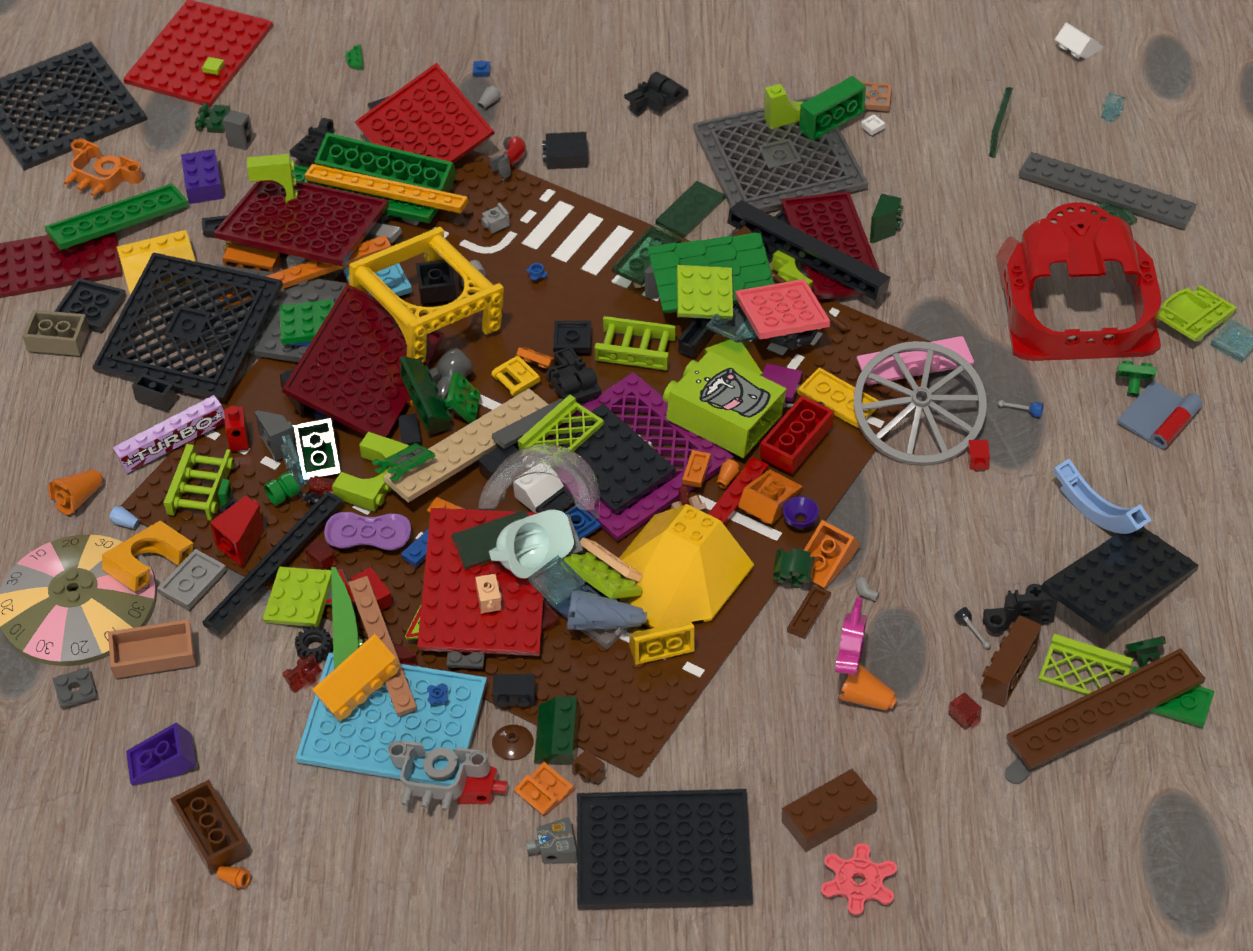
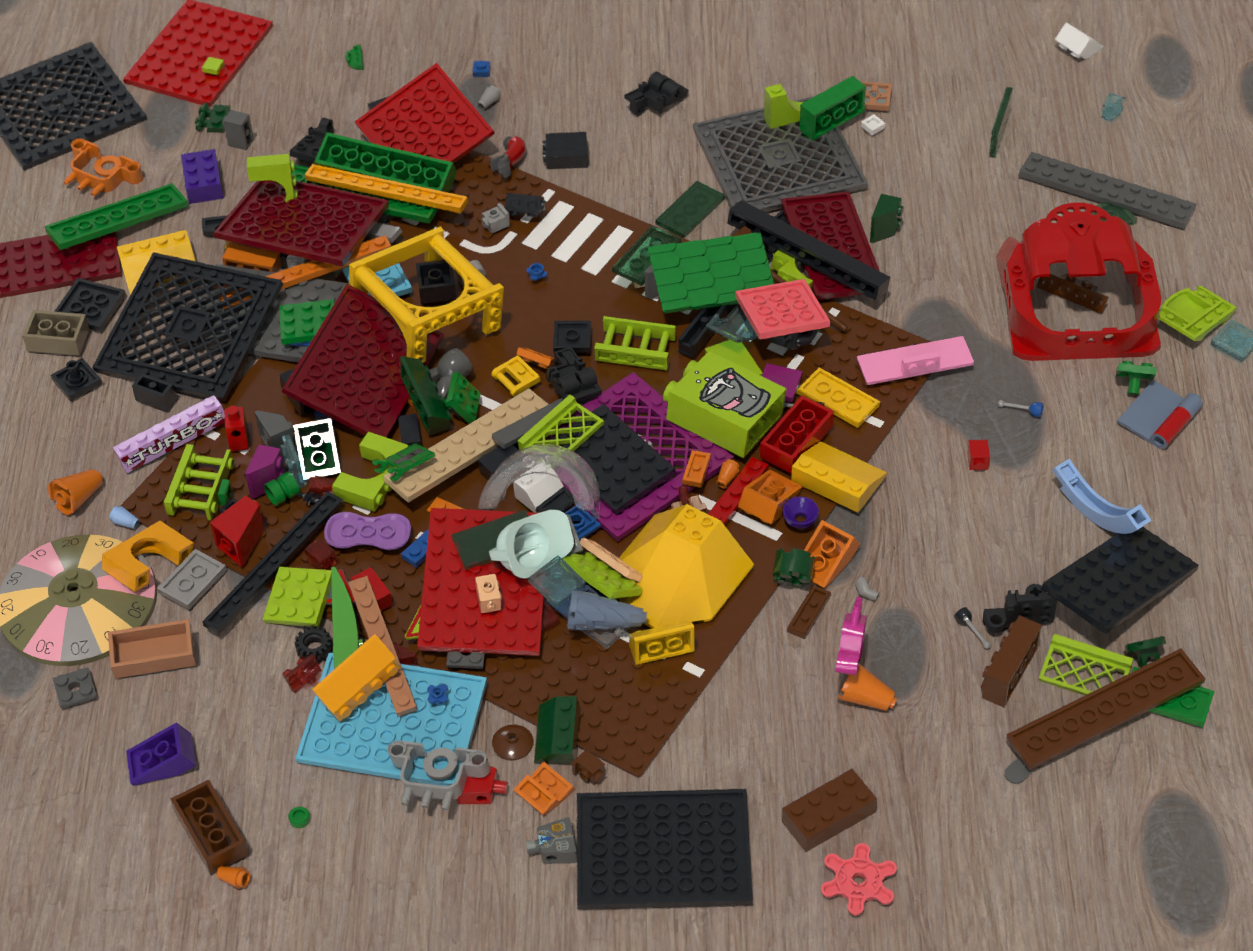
(76, 379): none -> black plate
(265, 465): none -> magenta slope
(299, 817): none -> green tile
(514, 690): black brick -> none
(525, 203): none -> black brick
(704, 292): lime plate -> none
(837, 476): none -> yellow slope
(922, 391): light grey wheel -> none
(965, 711): clear red brick -> none
(1074, 290): none -> reddish brown bracket

